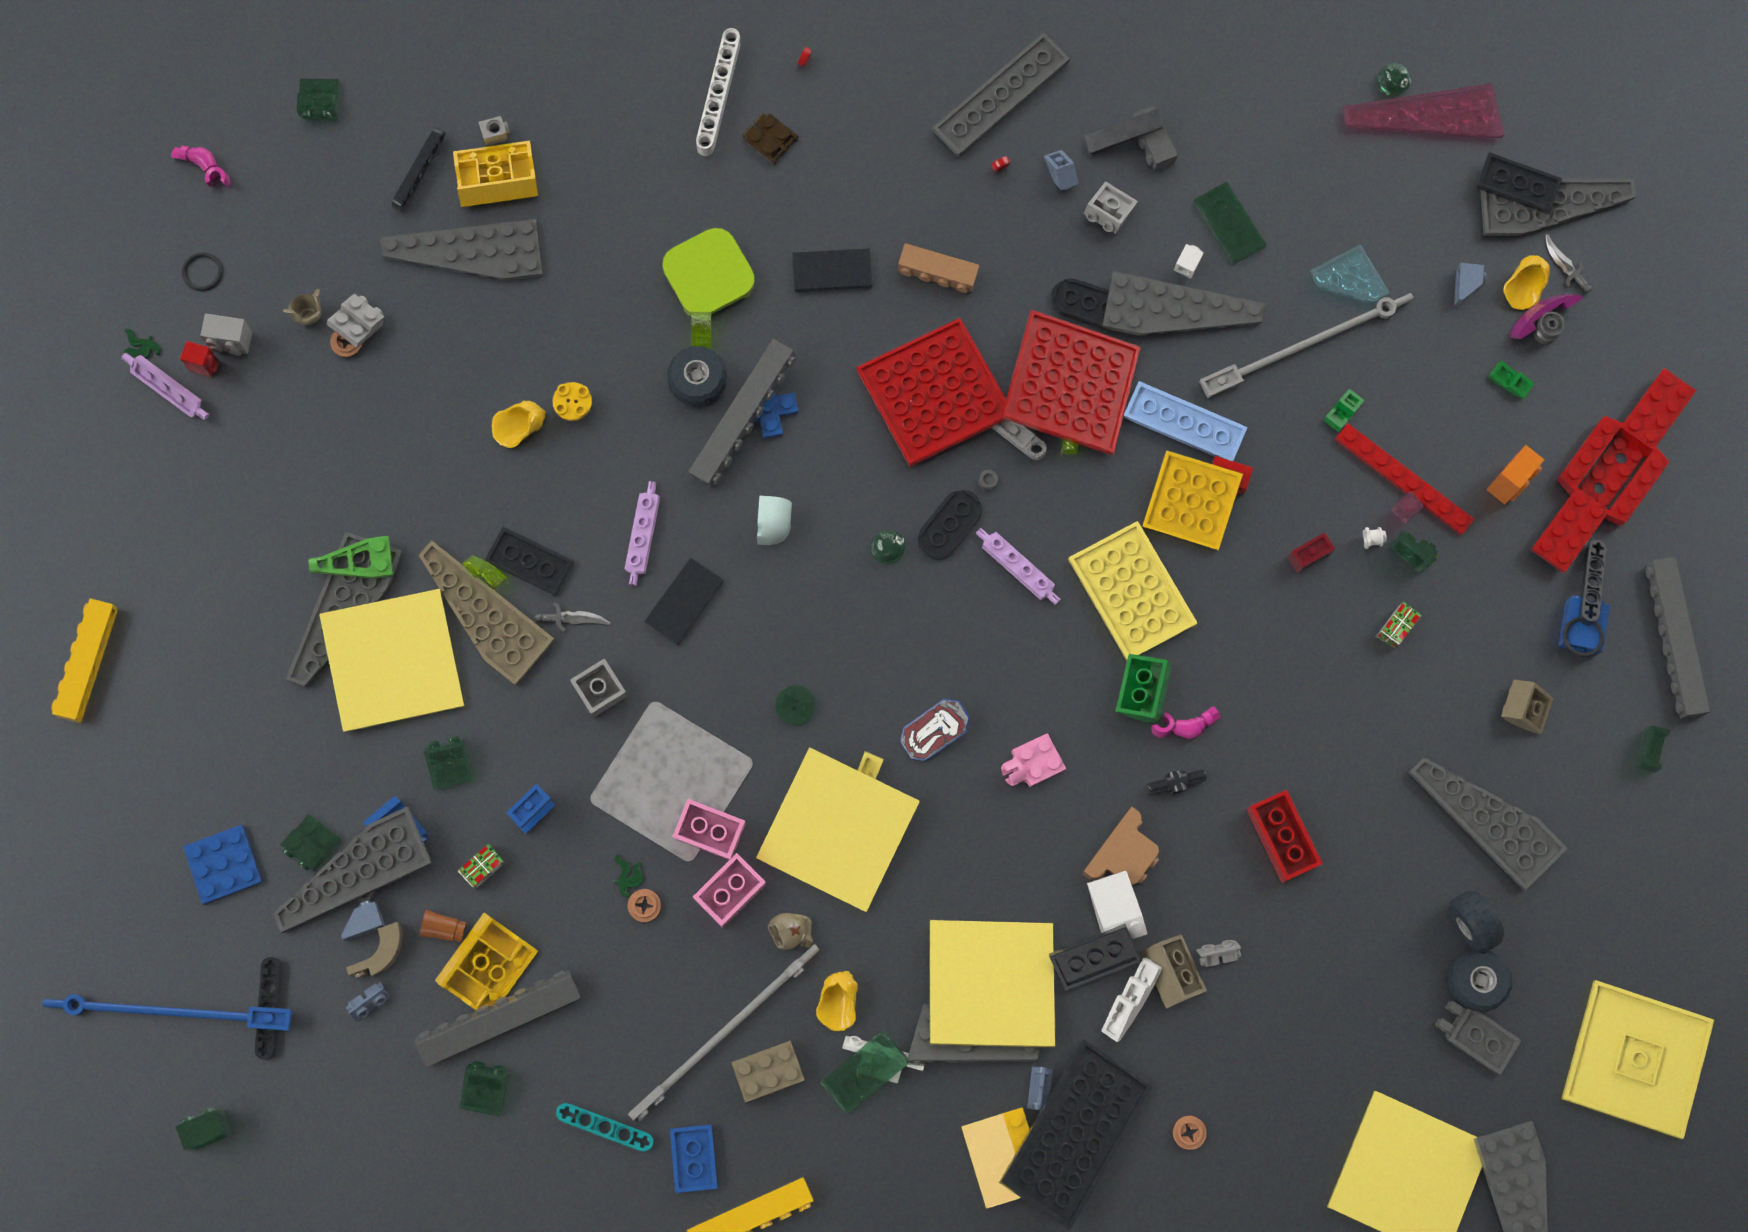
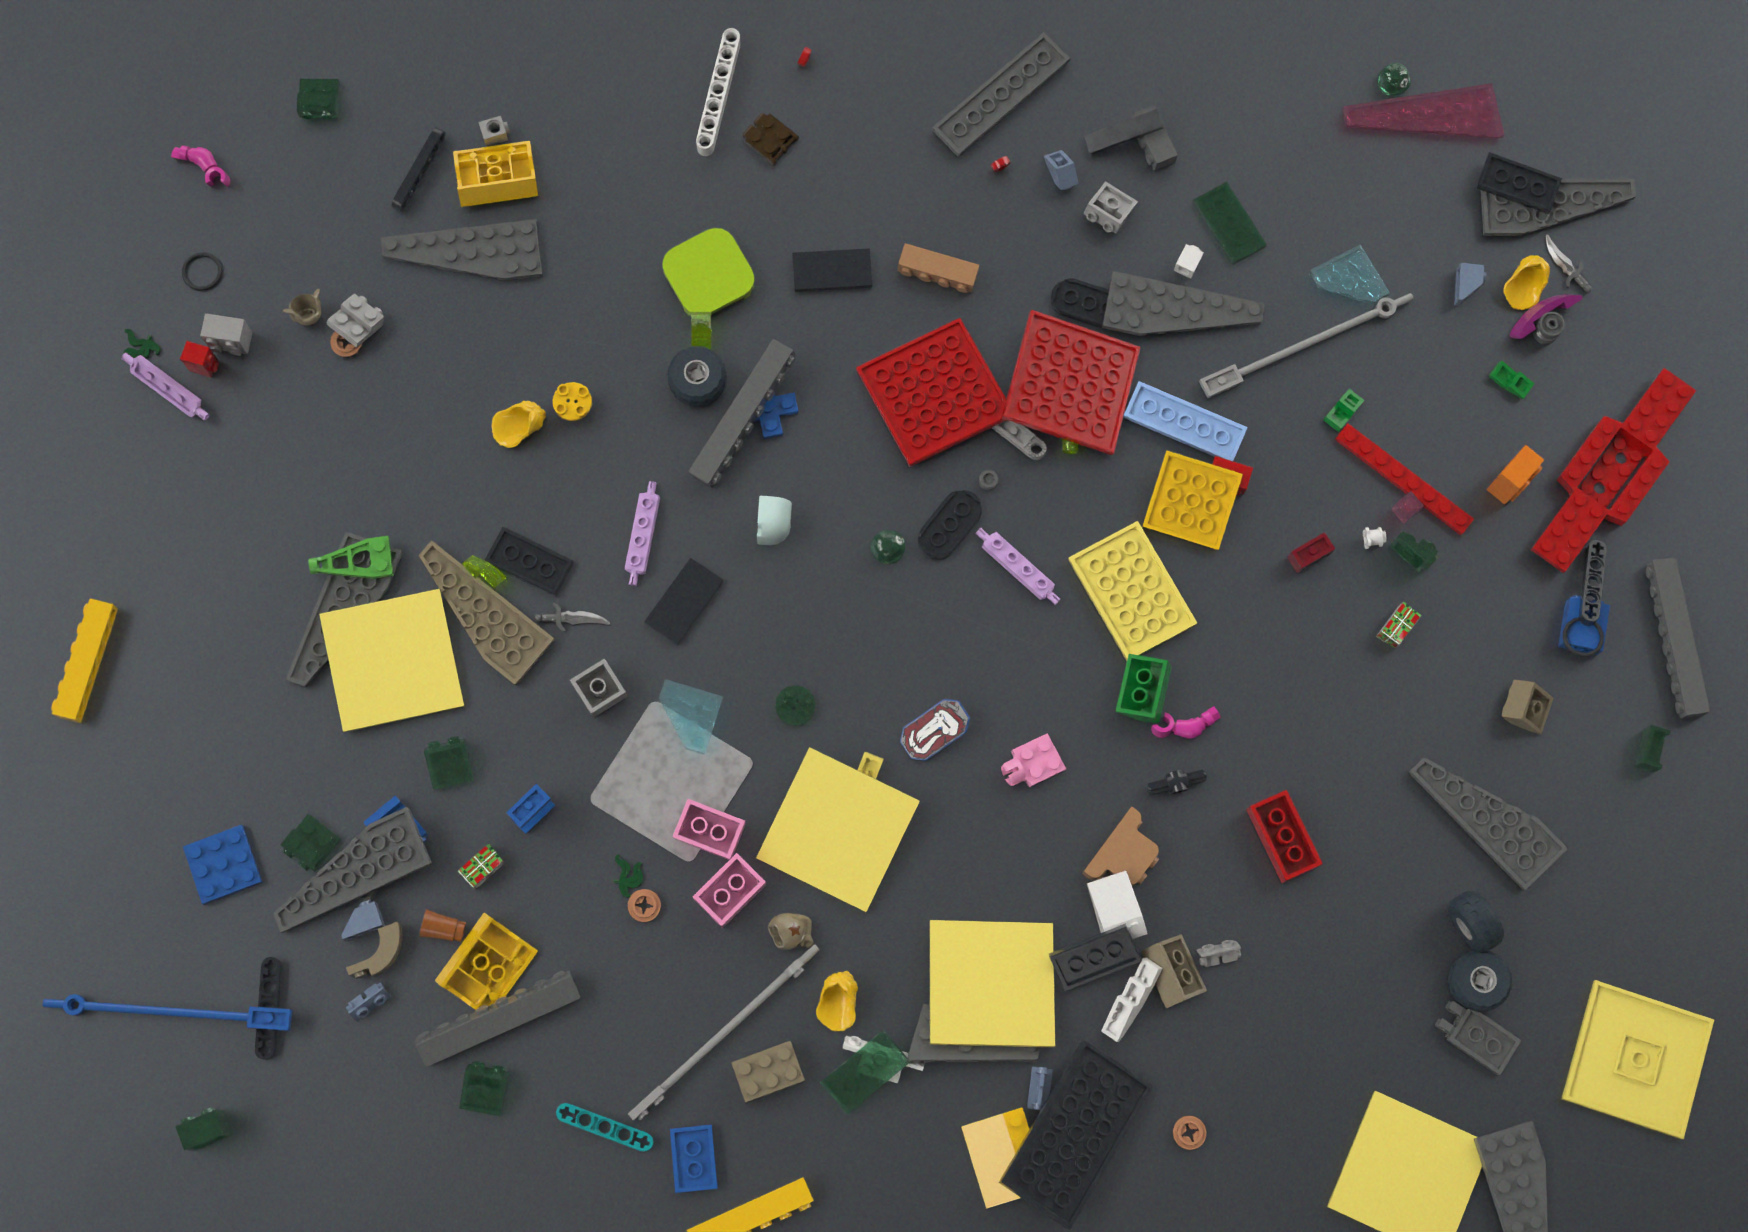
(691, 713): none -> clear light blue plate

